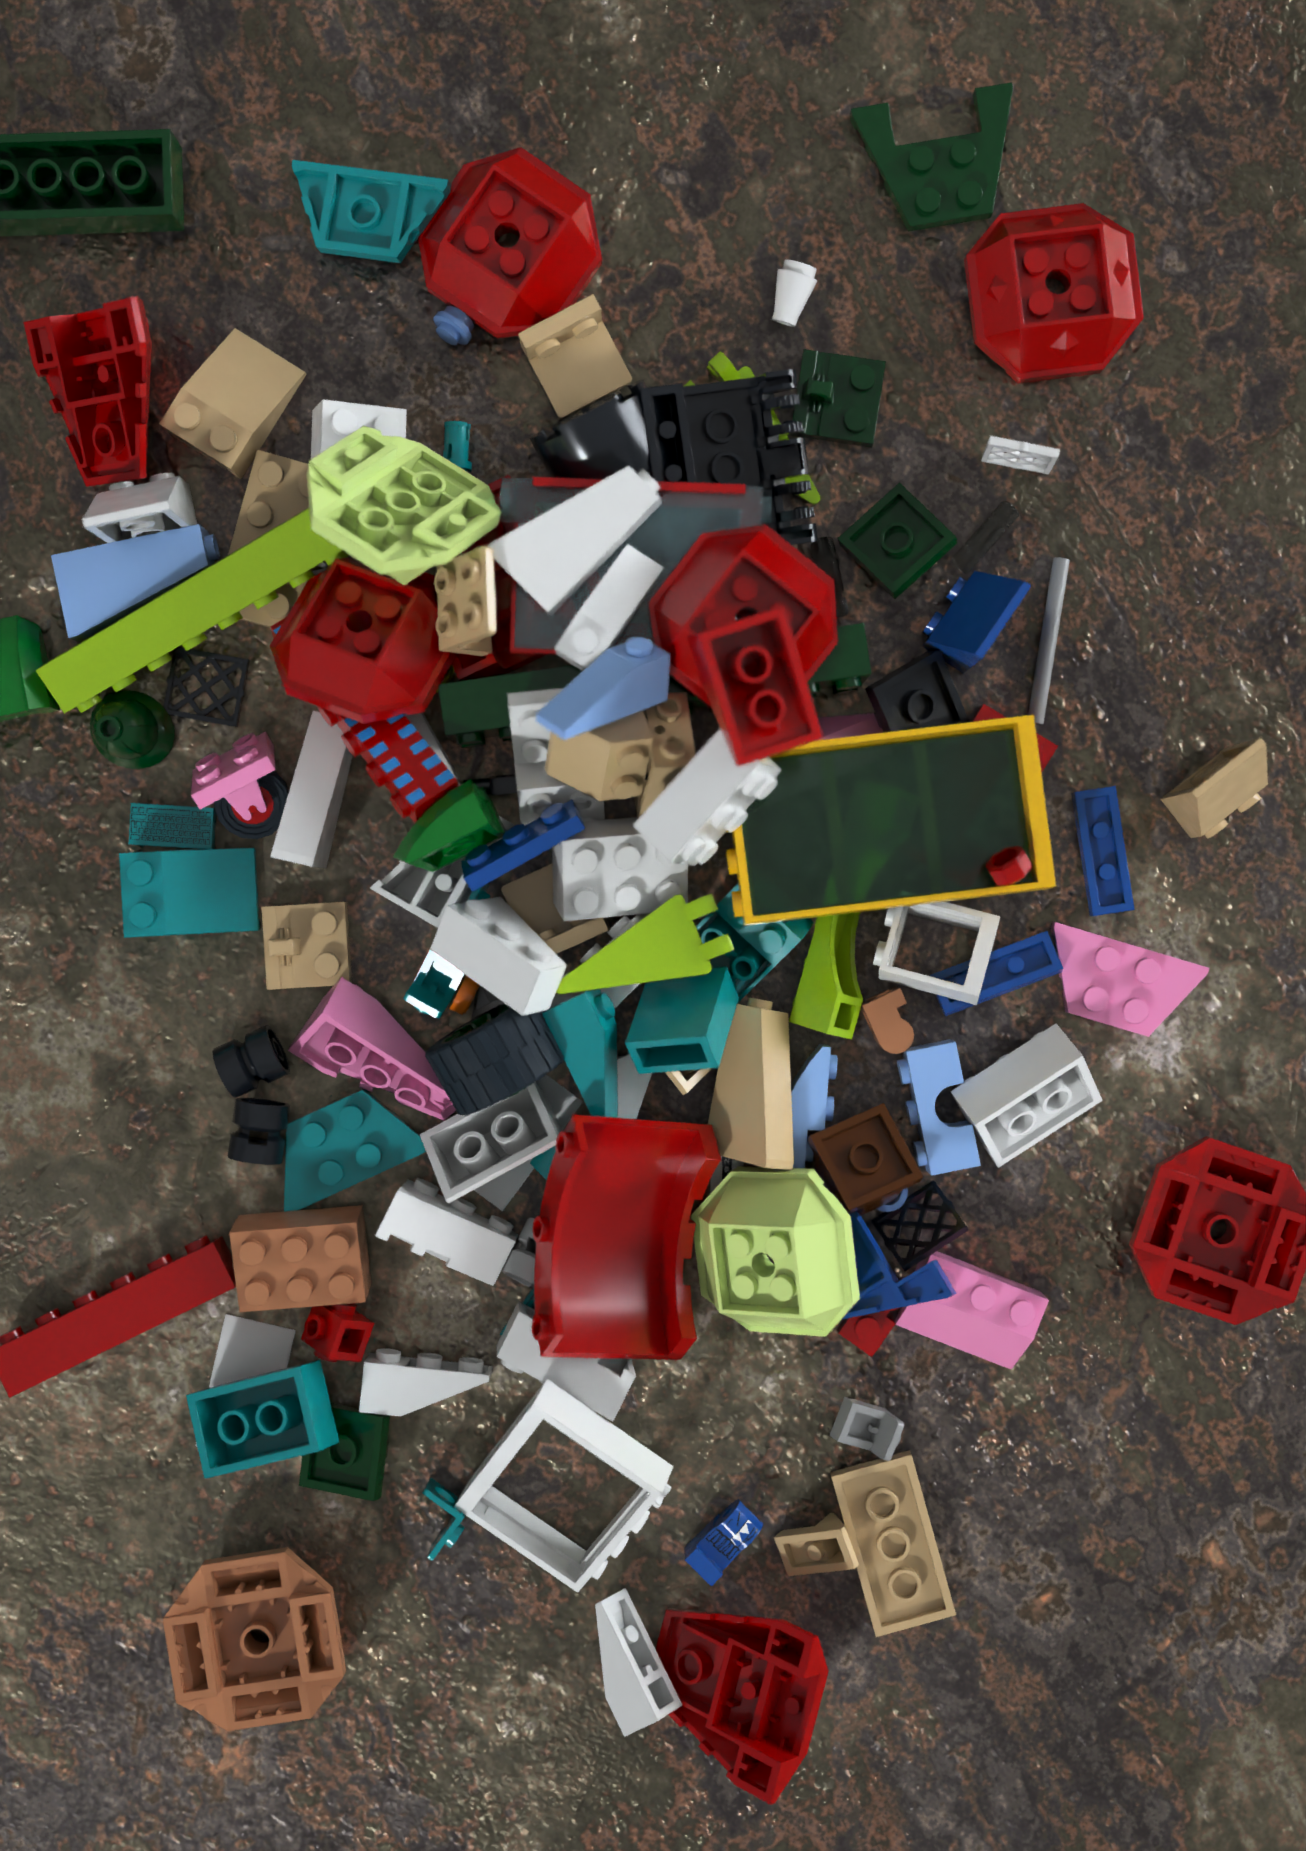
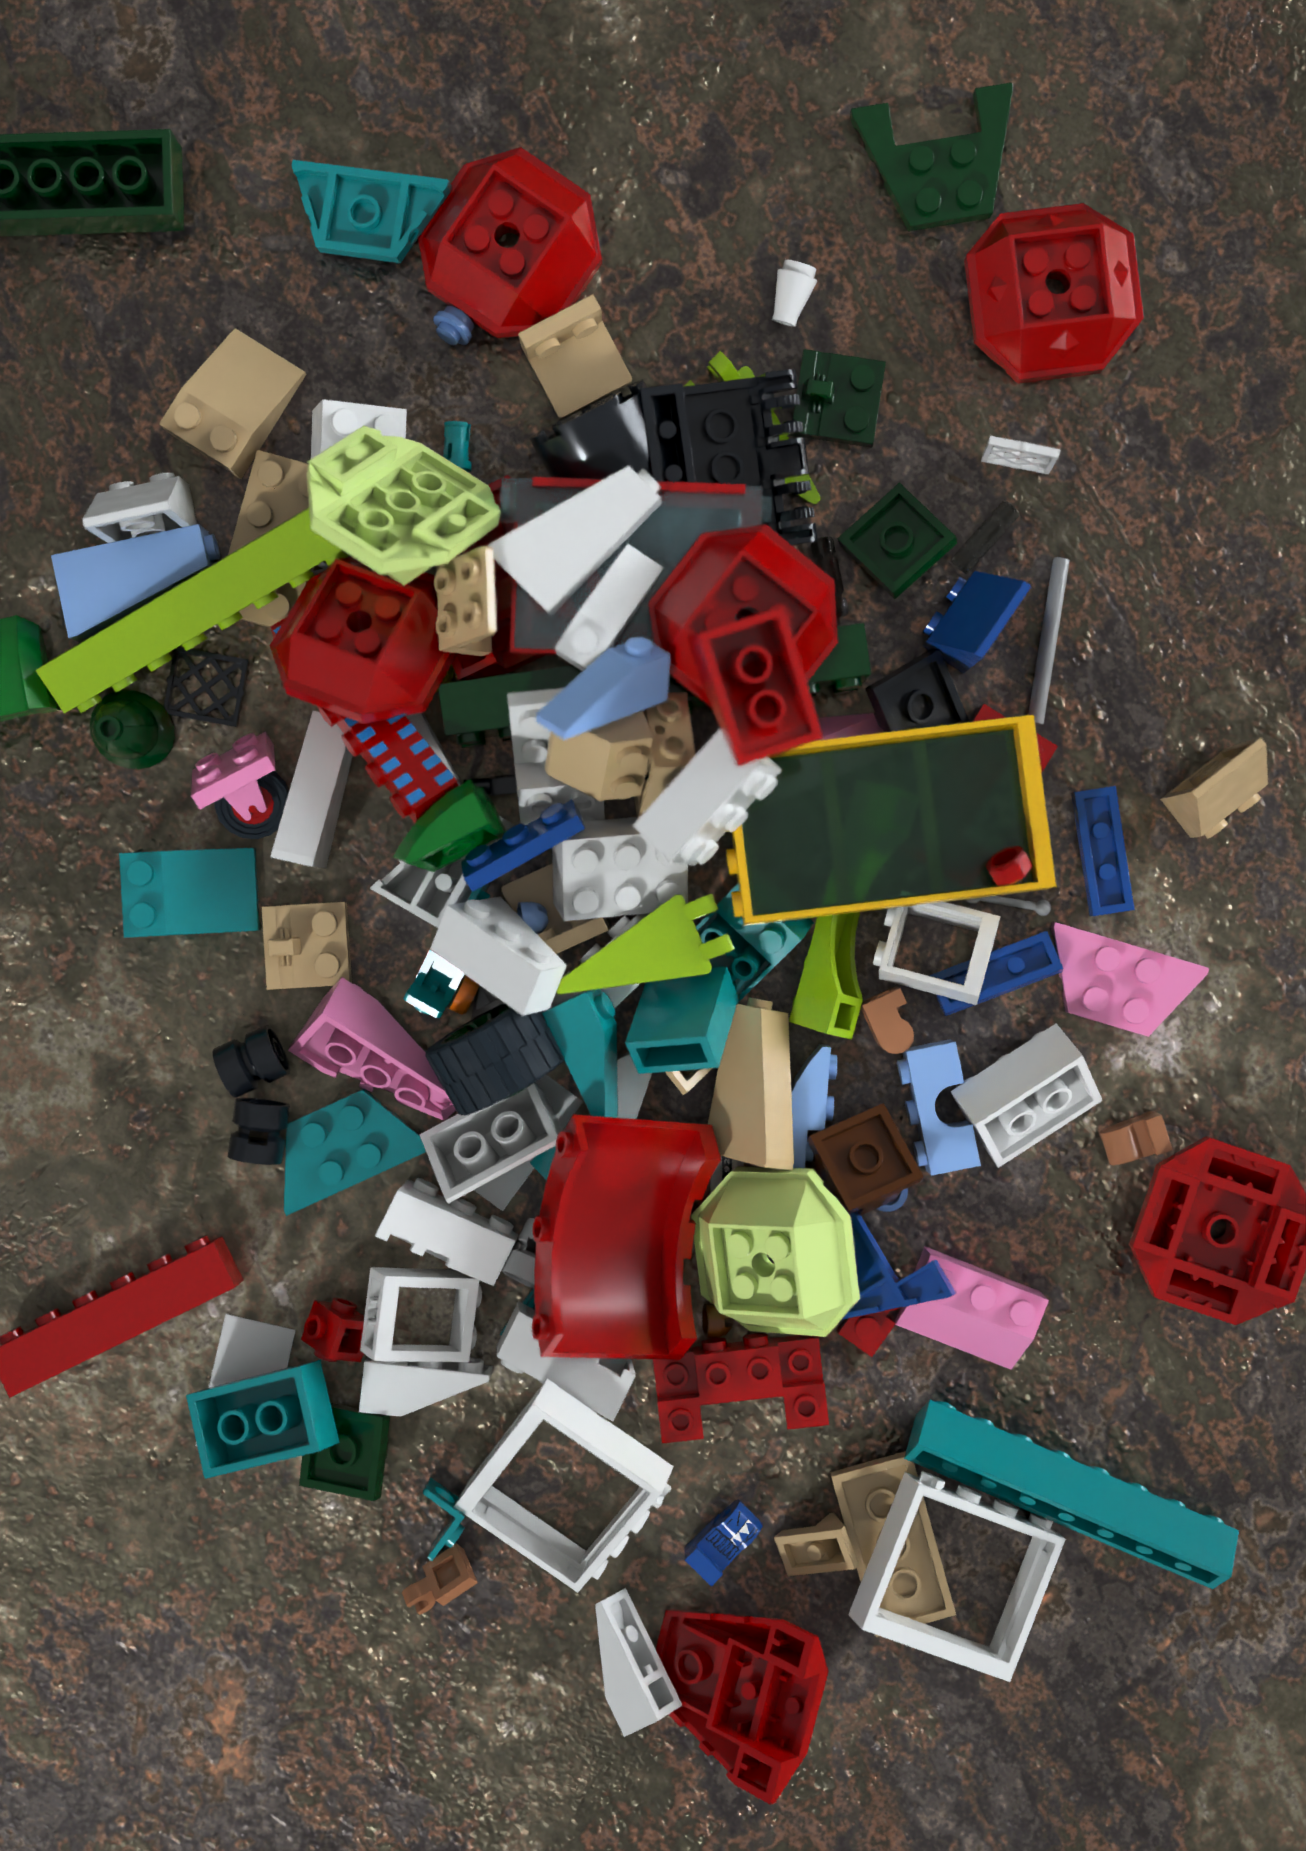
(100, 385): red wedge -> none
(172, 826): teal tile -> none
(229, 1673): nougat piece -> none
(300, 1258): nougat brick -> none
(382, 1308): none -> white window
(444, 1580): none -> nougat plate
(534, 915): none -> light blue hinge
(714, 1322): none -> reddish brown hinge
(741, 1372): none -> red bracket
(867, 1428): light grey bracket -> none
(936, 1242): black window -> none
(1021, 1607): none -> white window
(1041, 907): none -> light grey hinge
(1072, 1494): none -> teal brick
(1136, 1138): none -> nougat leg

